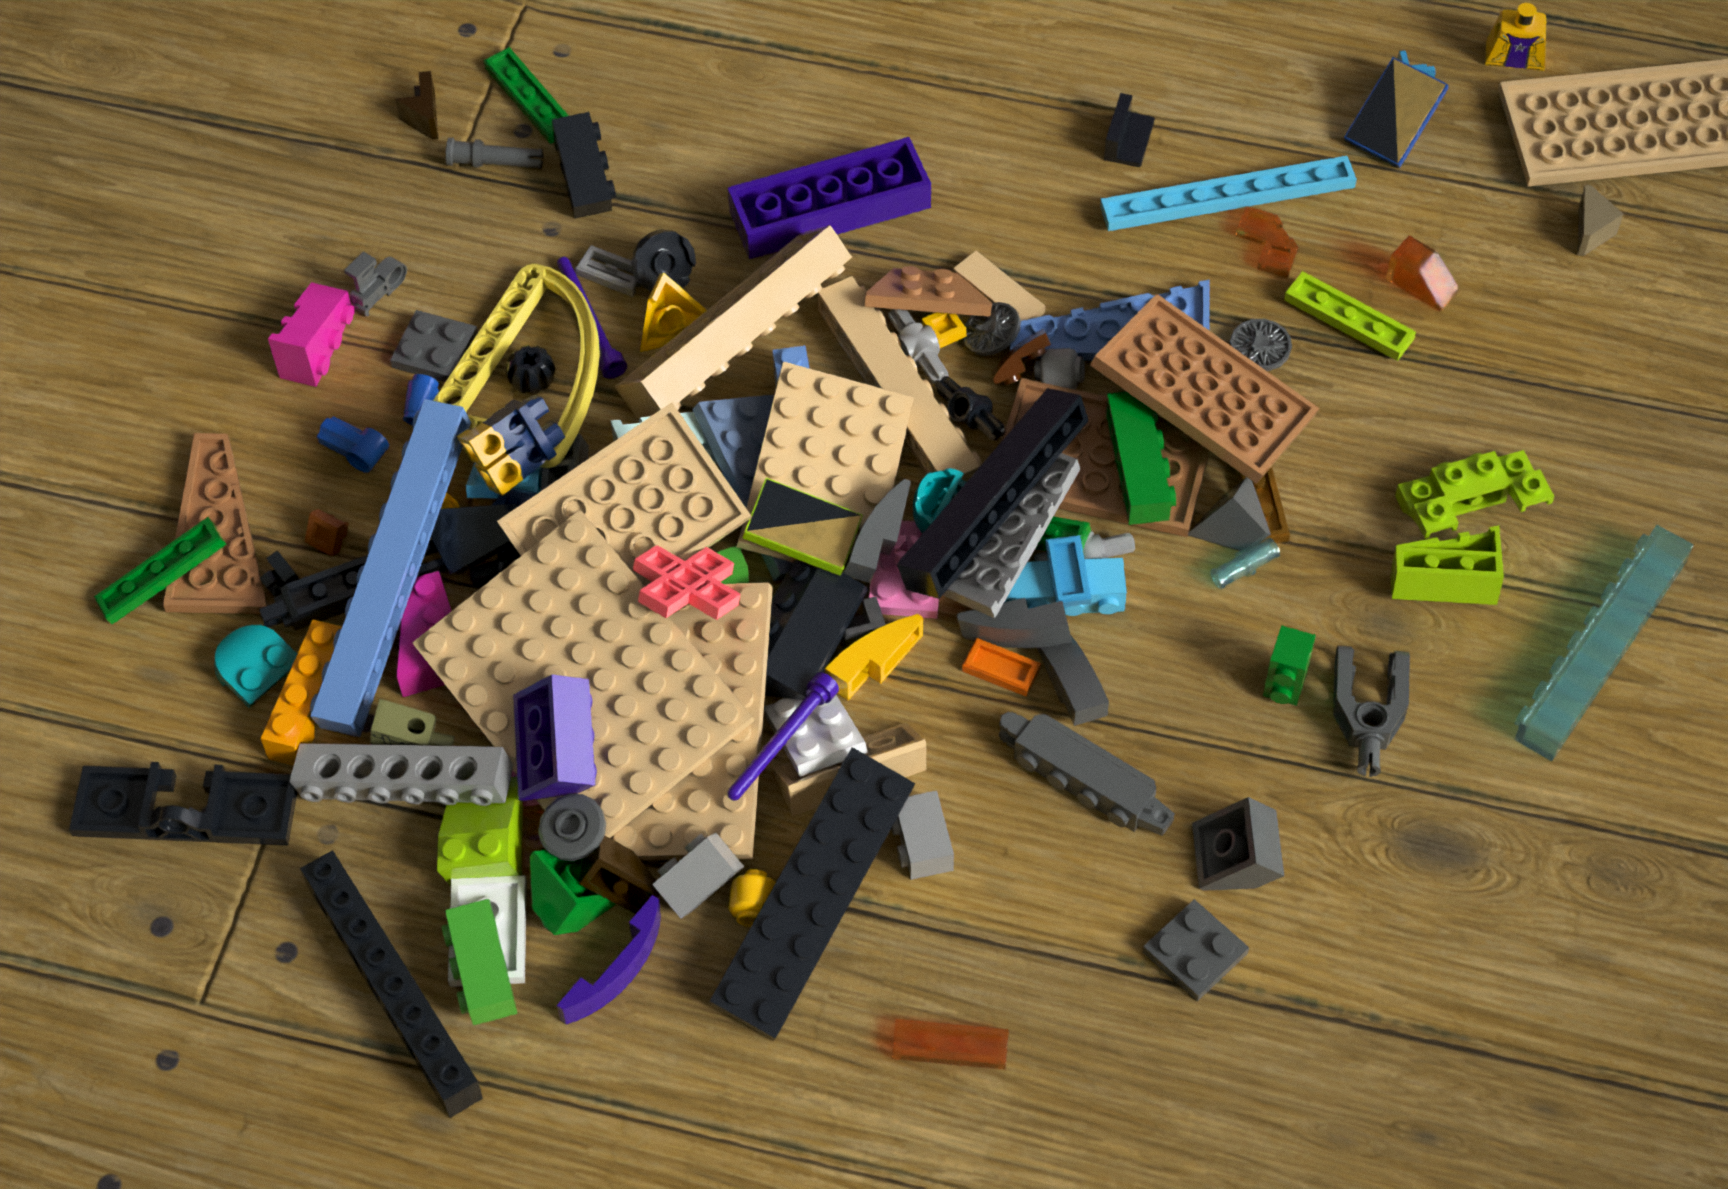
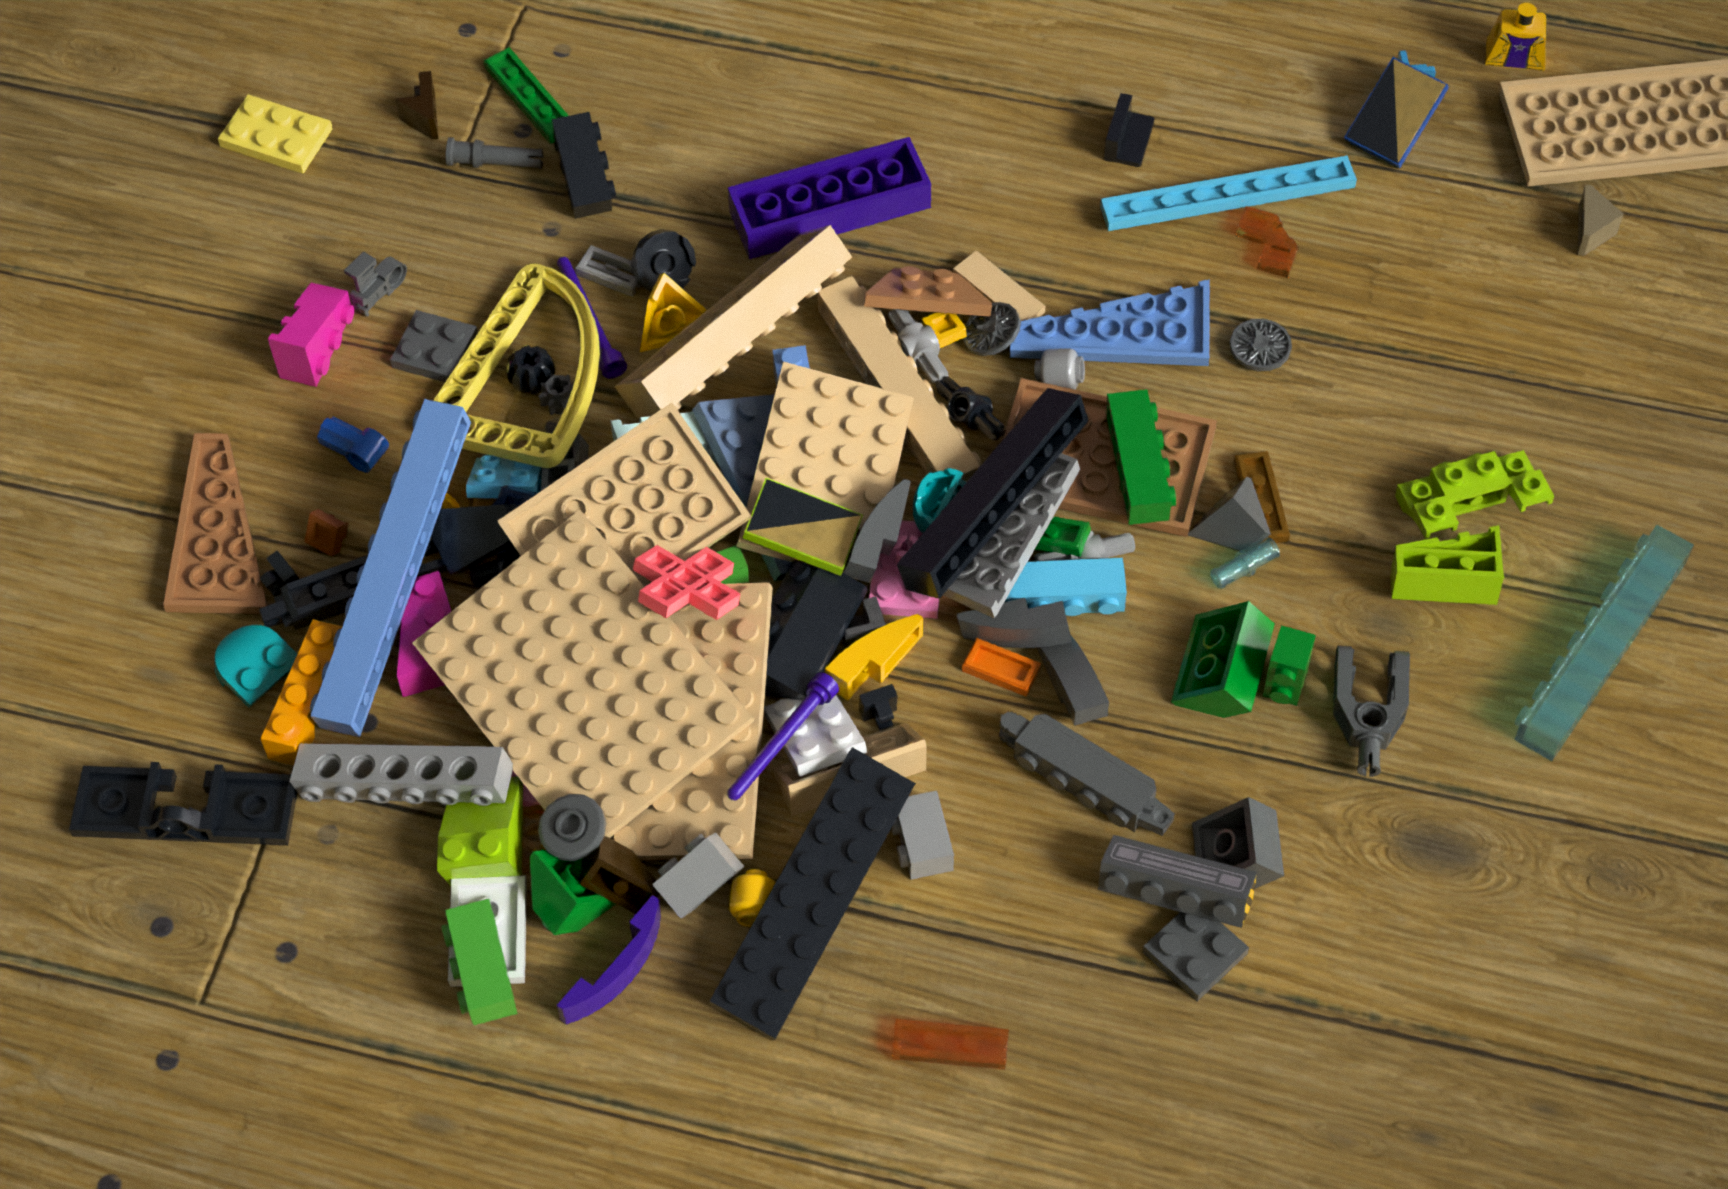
(159, 570): green tile -> none
(275, 133): none -> light yellow plate
(392, 984): black brick -> none
(405, 726): olive torso -> none
(418, 389): blue cone -> none
(512, 443): hips -> none
(554, 738): dark purple slope -> none
(556, 393): none -> dark grey gear
(879, 706): none -> black tile
(1011, 365): reddish brown slope -> none
(1068, 571): dark azure tile -> none
(1177, 881): none -> dark grey brick
(1205, 387): medium nougat plate -> none
(1224, 660): none -> green slope
(1350, 316): lime plate -> none
(1421, 273): clear orange slope -> none

